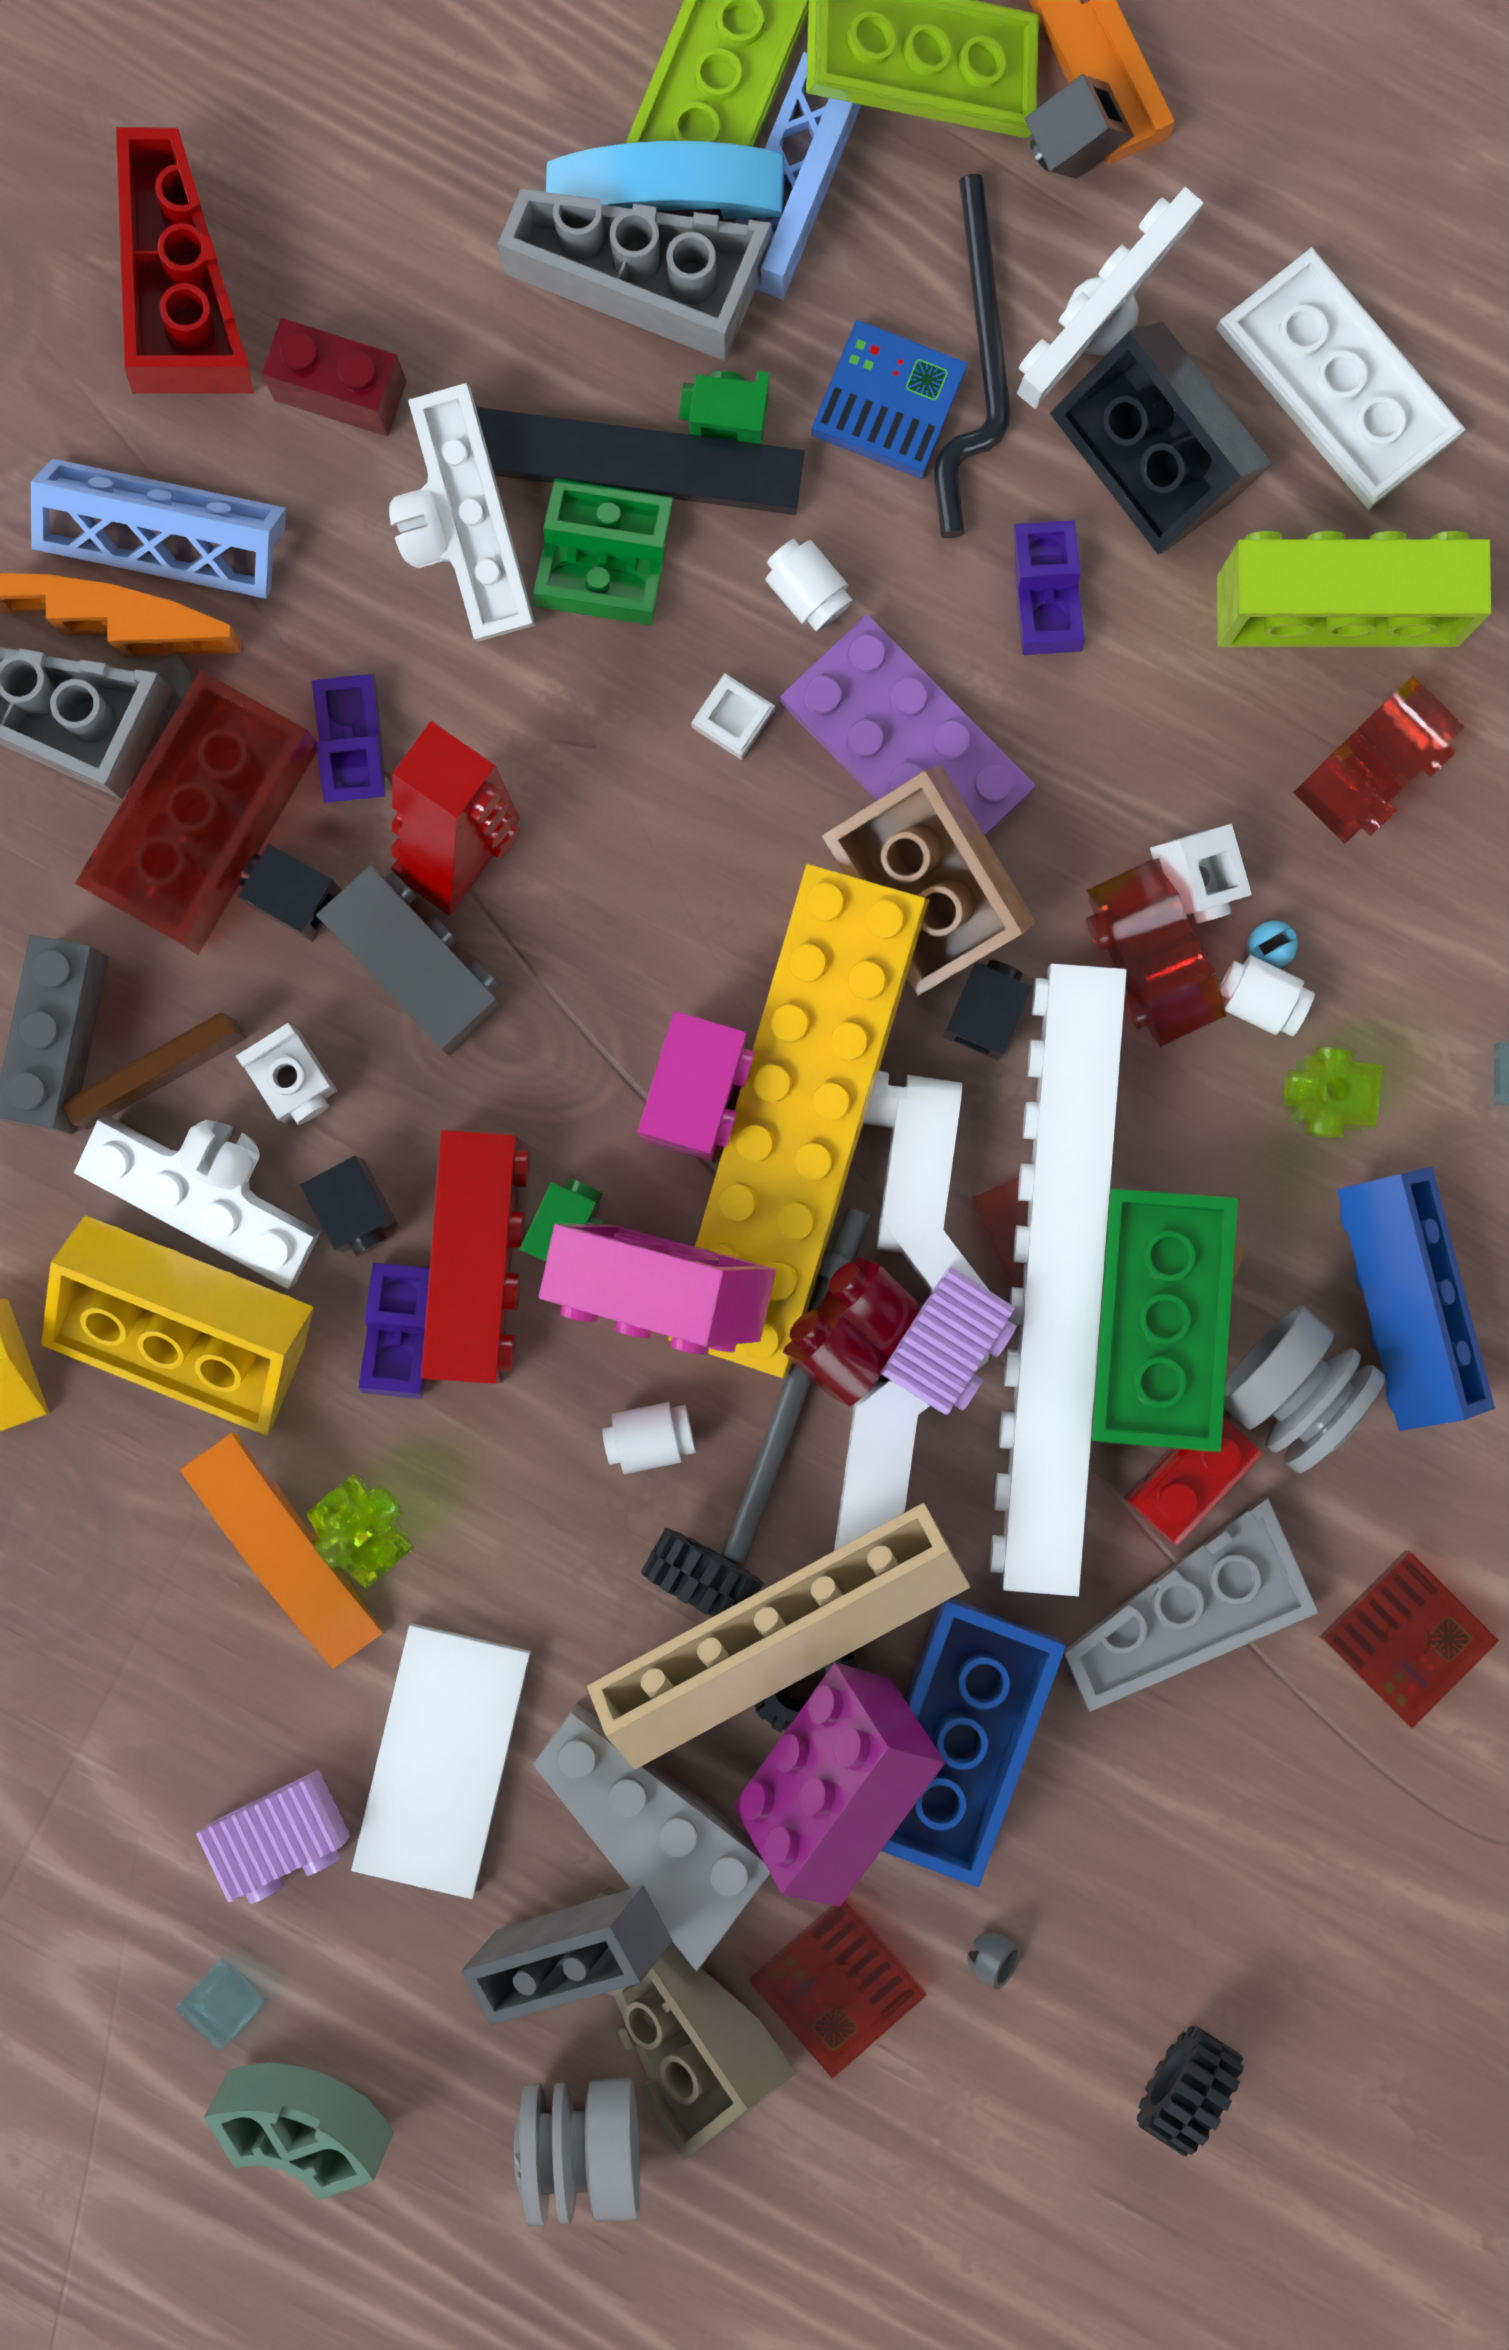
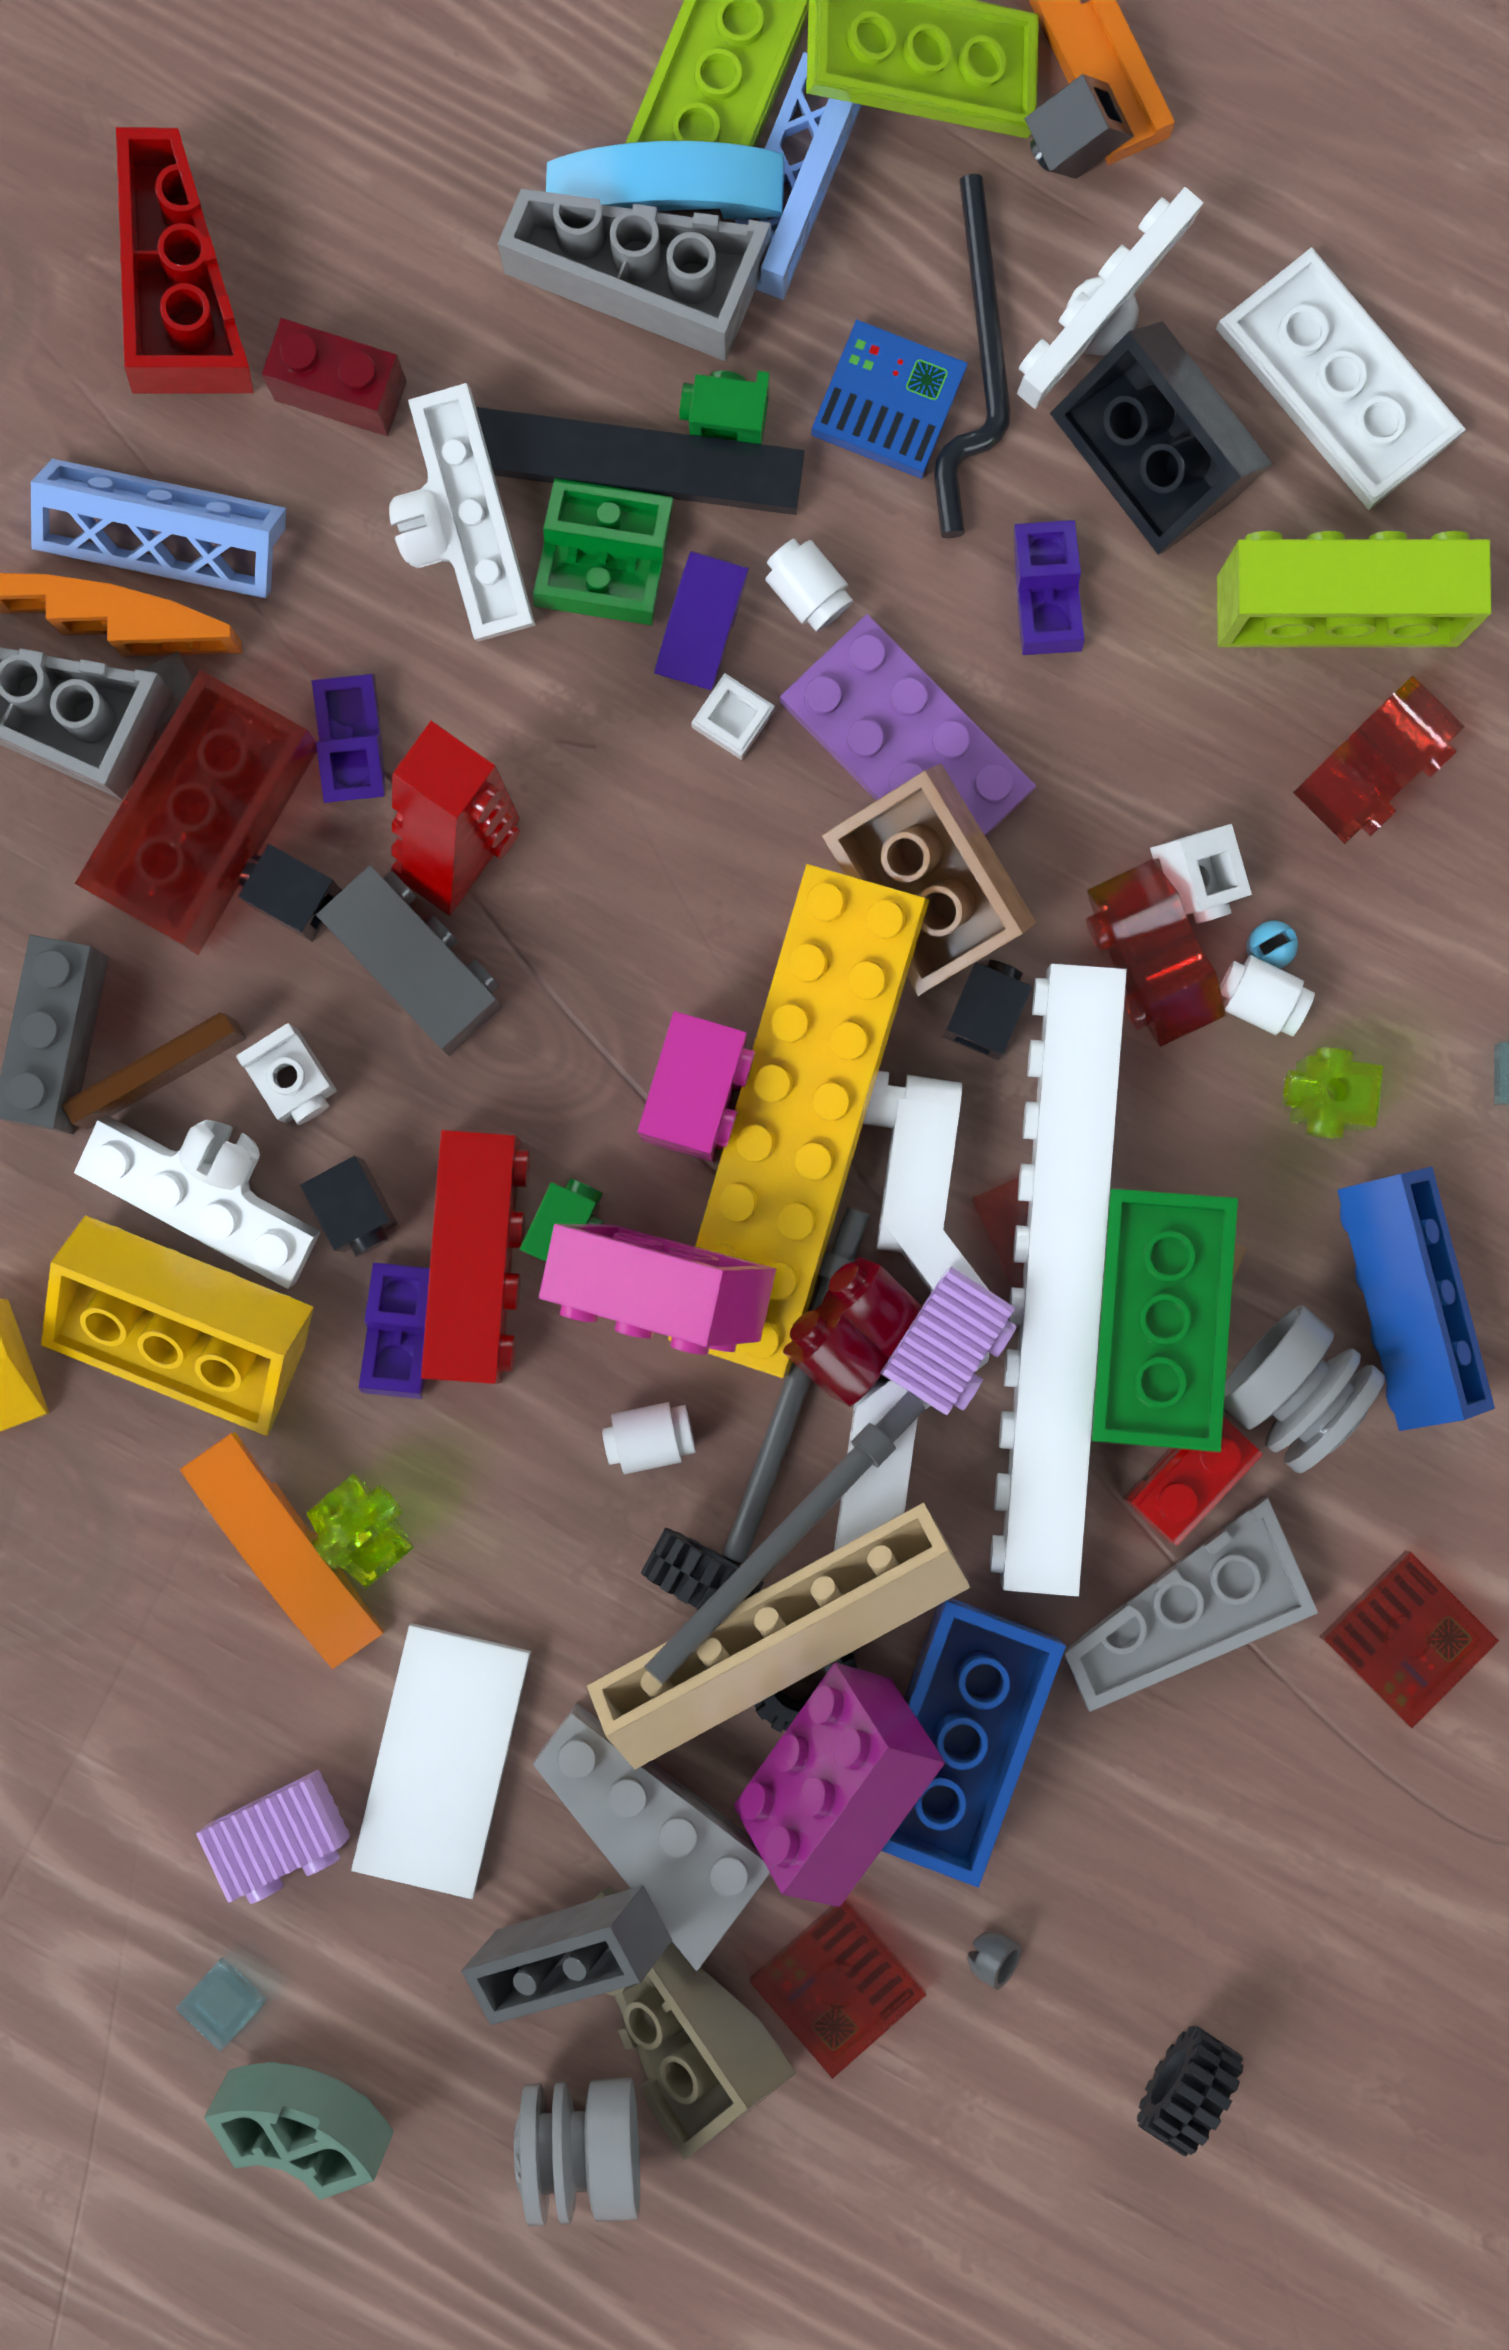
(701, 620): none -> dark purple slope
(870, 1448): none -> dark grey bar

